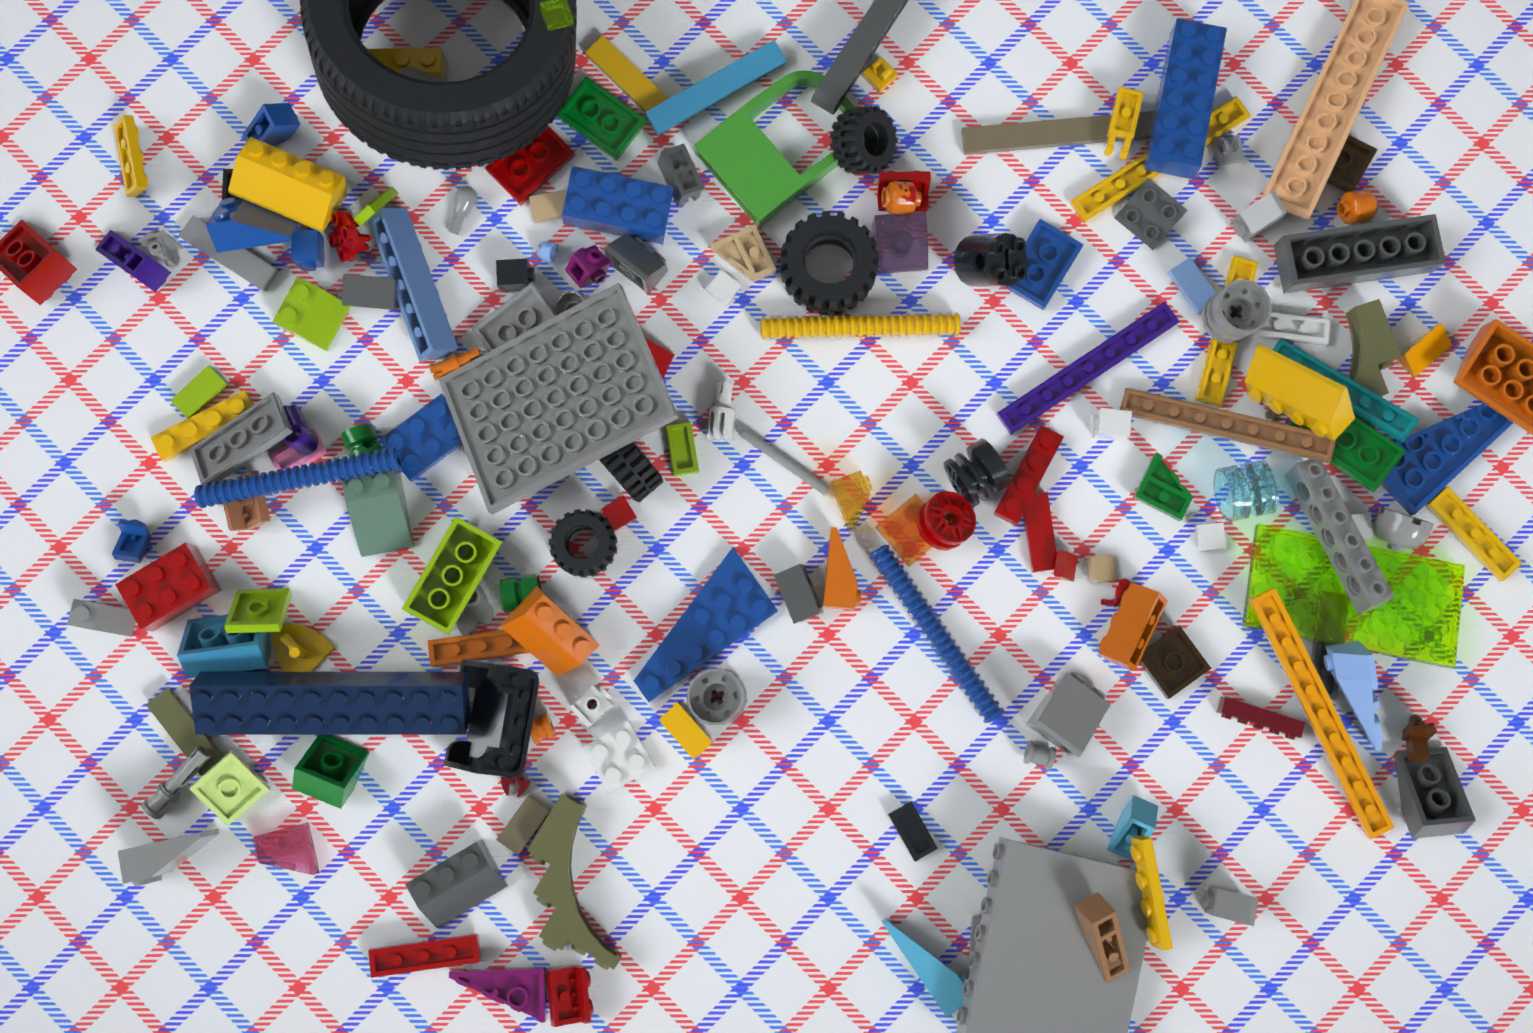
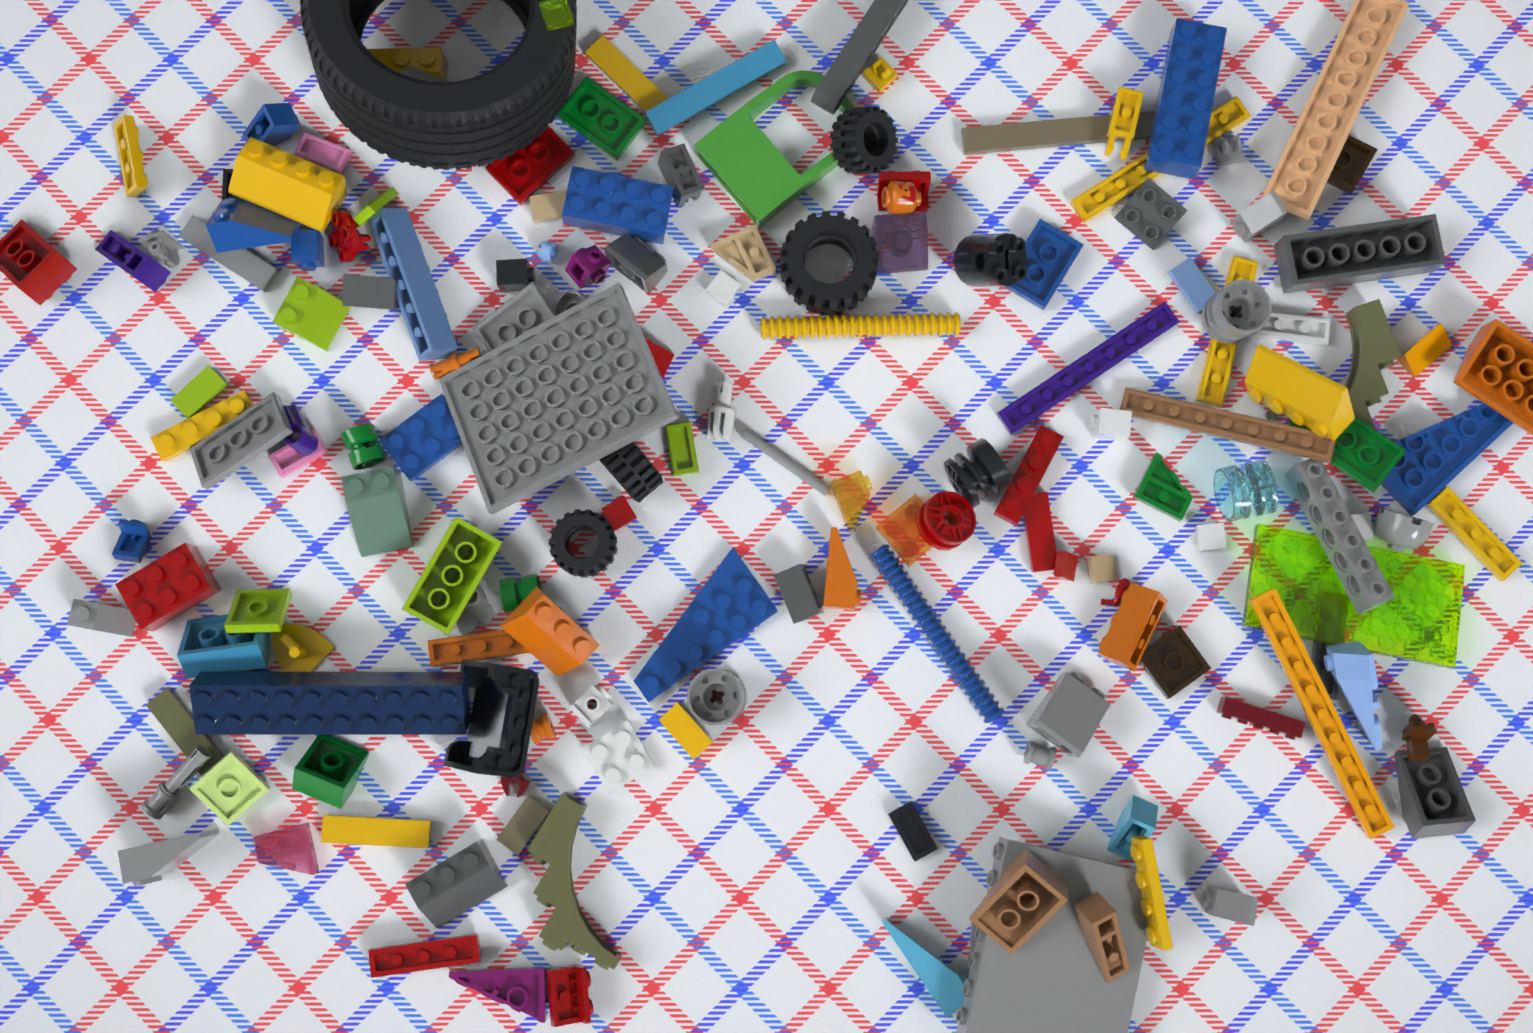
(246, 513): nougat bracket -> none
(297, 477): blue piece -> none
(323, 153): none -> bright pink tile
(376, 831): none -> yellow tile
(464, 202): light grey piece -> none
(1020, 902): none -> medium nougat slope
(1357, 207): orange head -> none
(1364, 402): teal tile -> none

